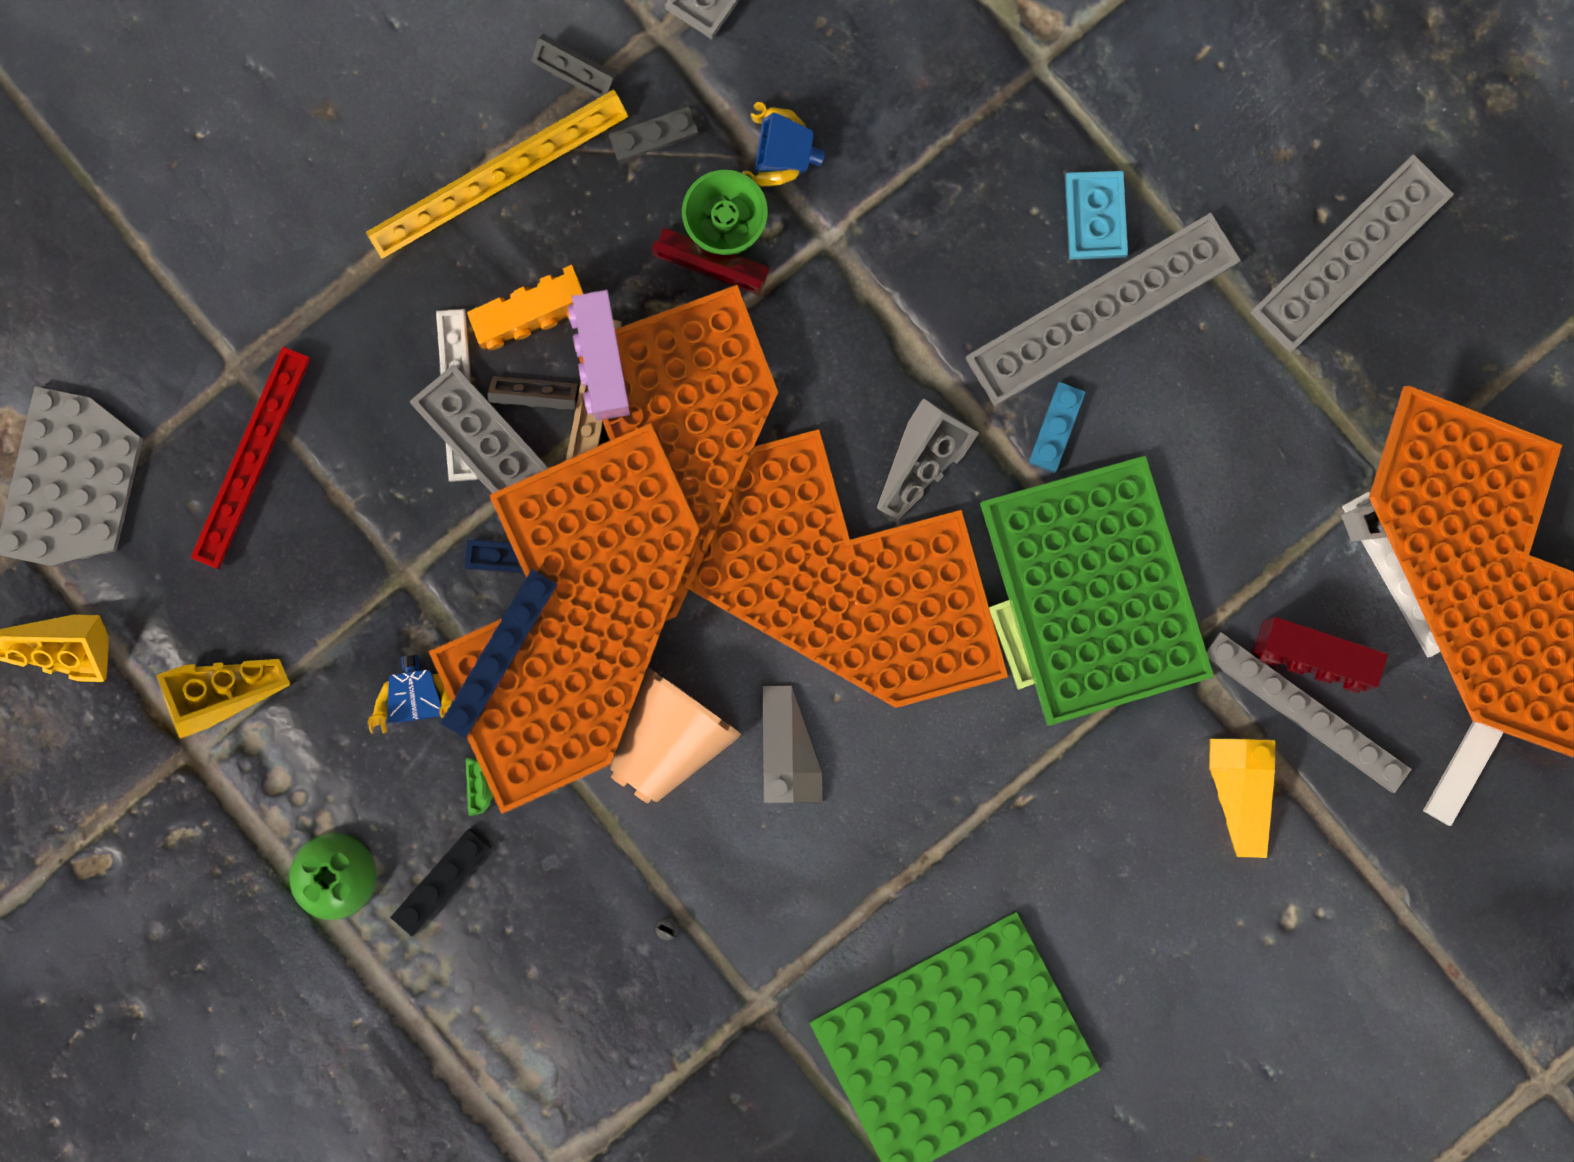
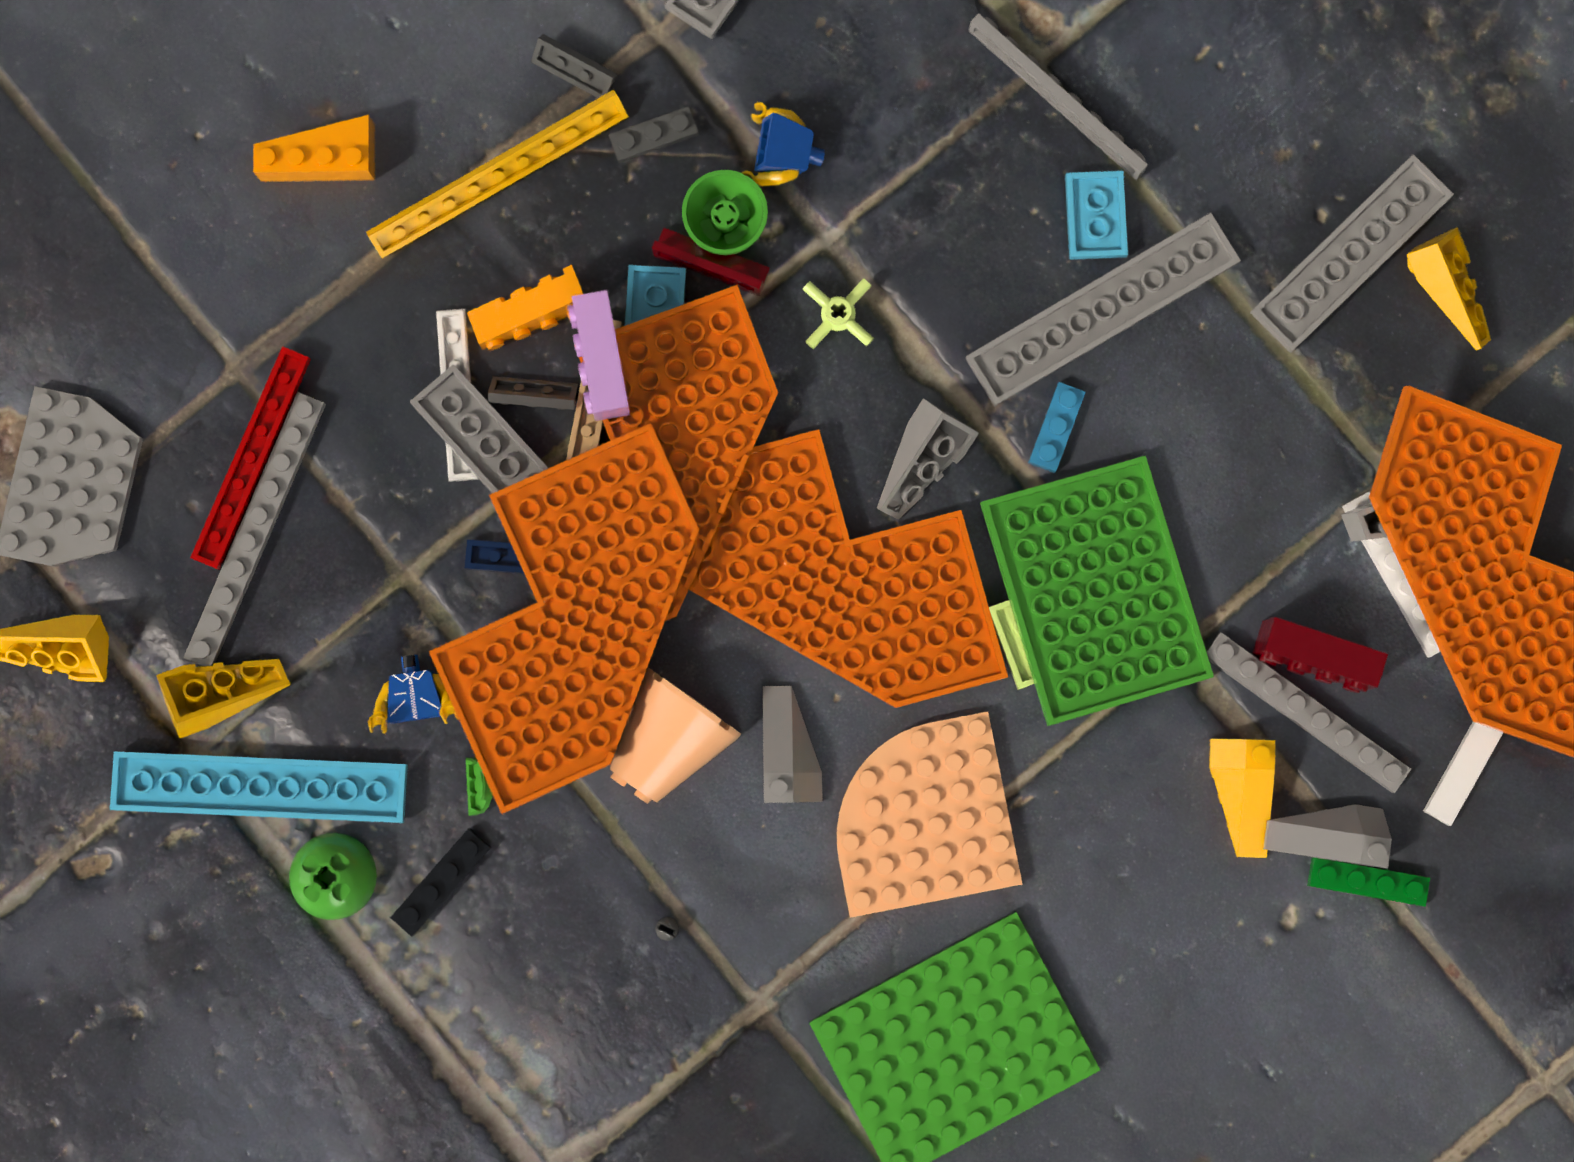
(254, 530): none -> light grey plate
(258, 787): none -> medium azure plate
(319, 154): none -> light orange wedge
(498, 654): dark blue plate -> none
(653, 291): none -> medium azure plate
(838, 303): none -> yellowish green bar
(926, 819): none -> light nougat plate
(1050, 89): none -> light grey plate
(1340, 834): none -> light grey wedge
(1368, 881): none -> green plate
(1444, 276): none -> yellow wedge

